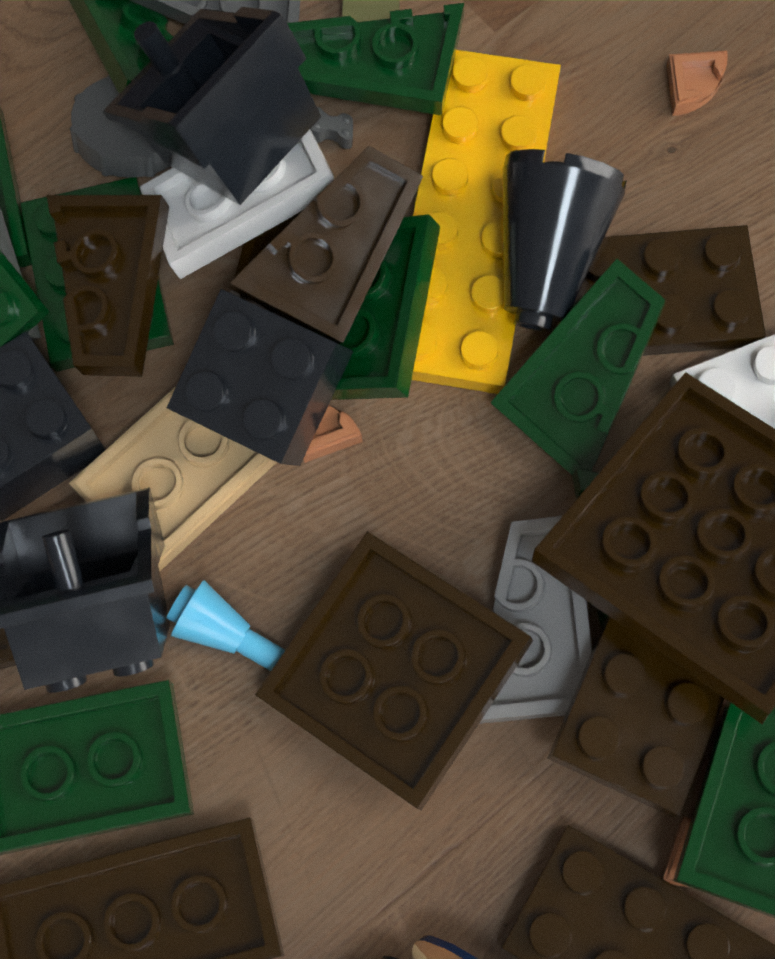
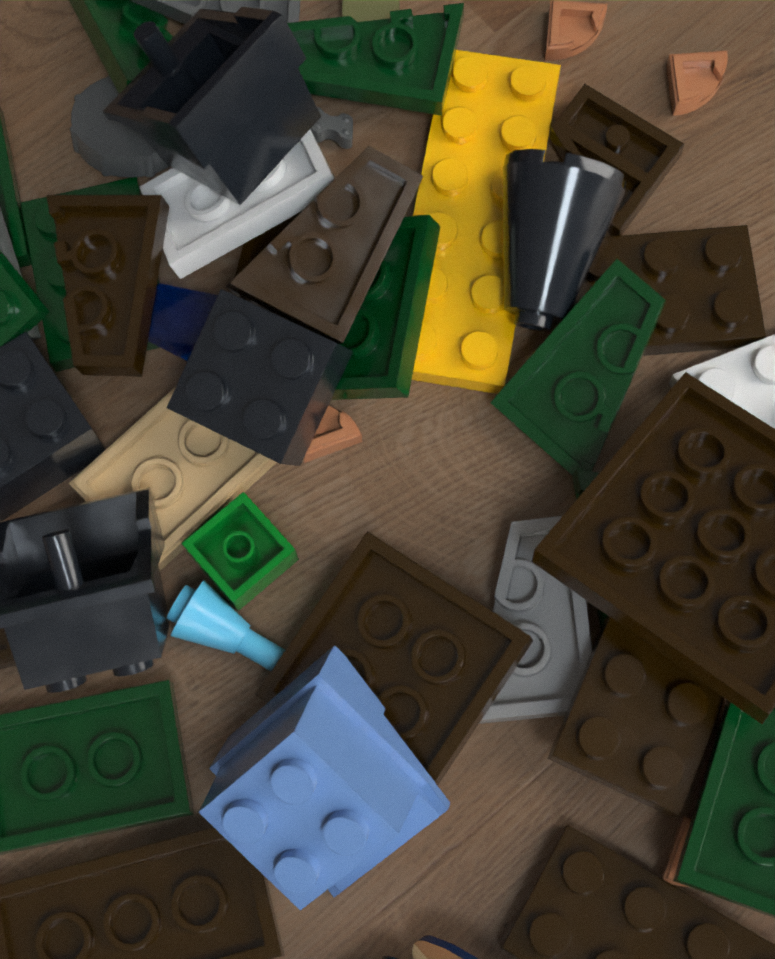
(179, 318): none -> clear blue slope
(240, 551): none -> green piece
(319, 784): none -> medium blue piece
(572, 27): none -> nougat tile
(614, 135): none -> dark brown wing

